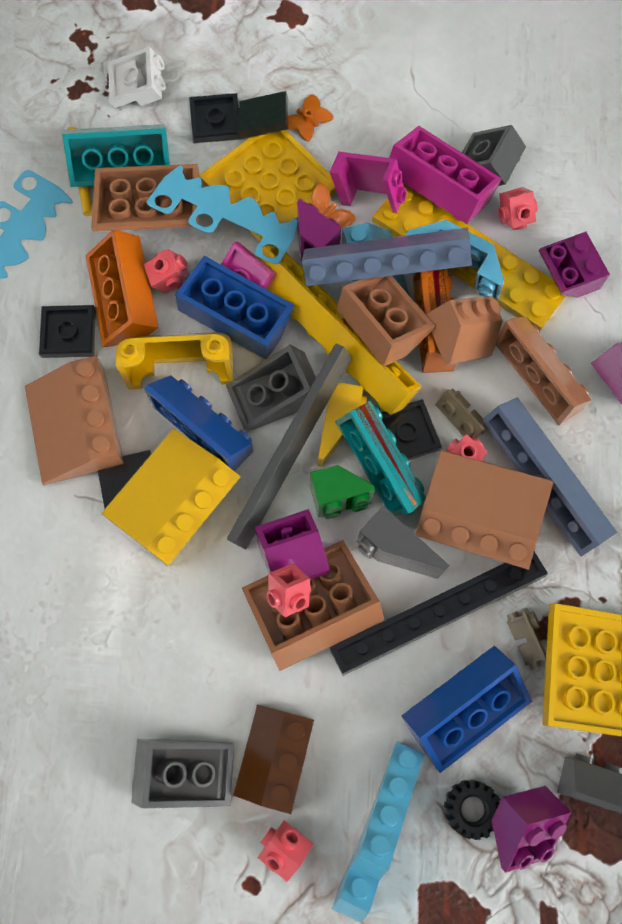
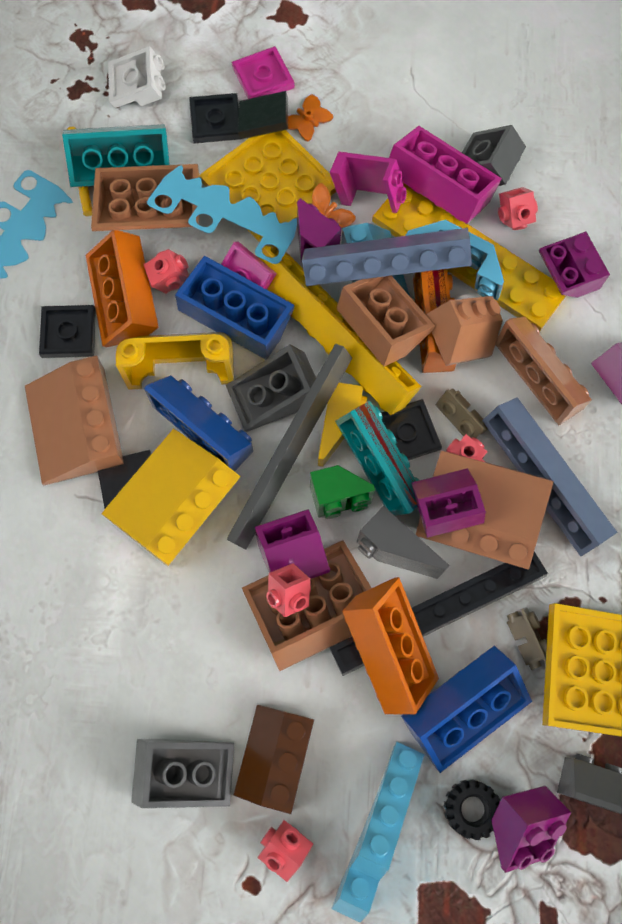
(263, 73): none -> dark pink tile
(391, 647): none -> orange slope
(449, 502): none -> magenta slope

